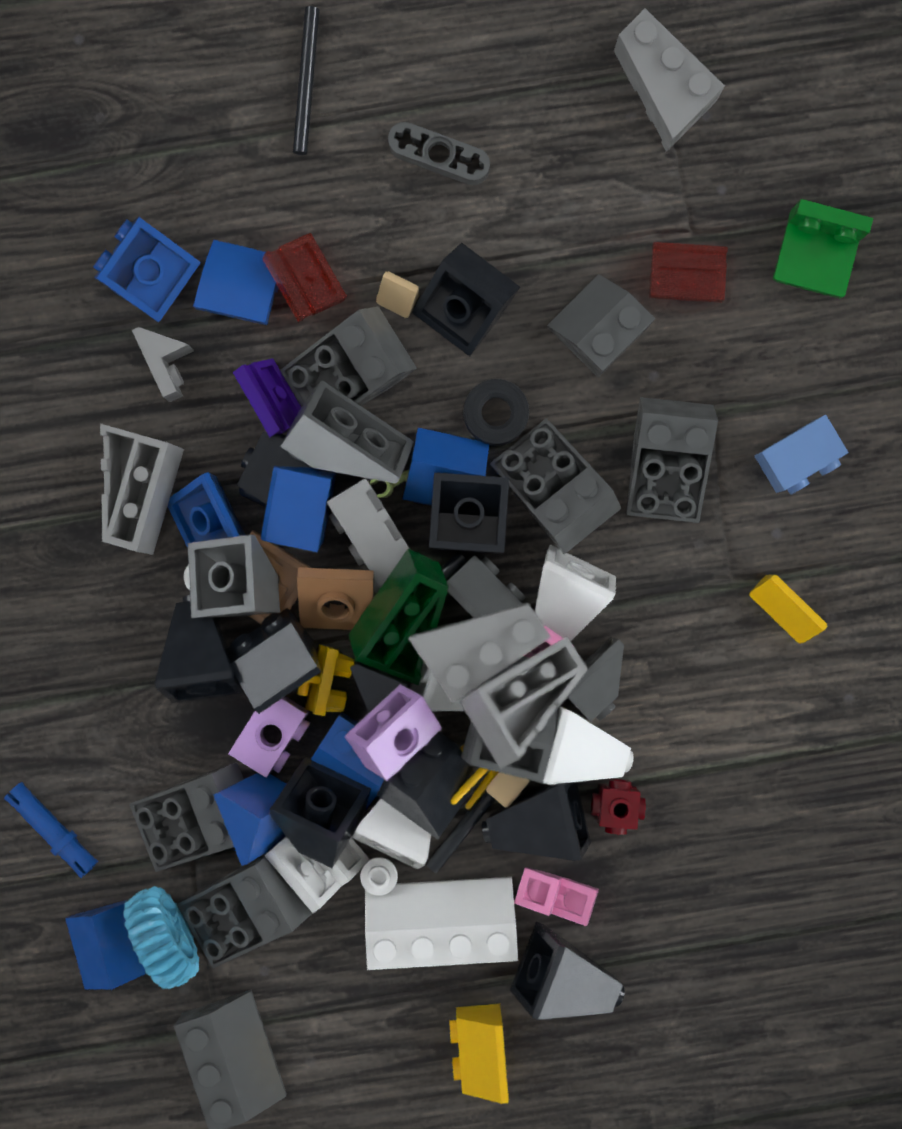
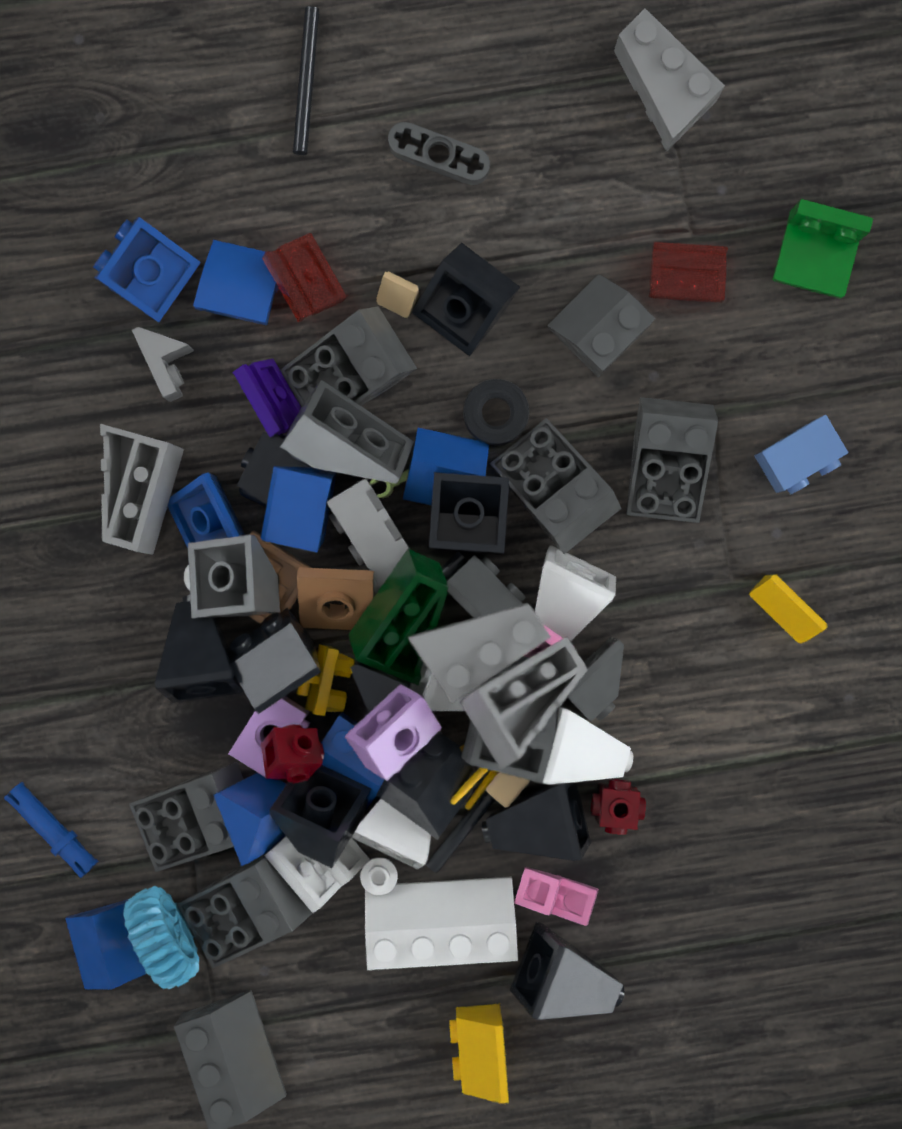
(292, 753): none -> dark red brick

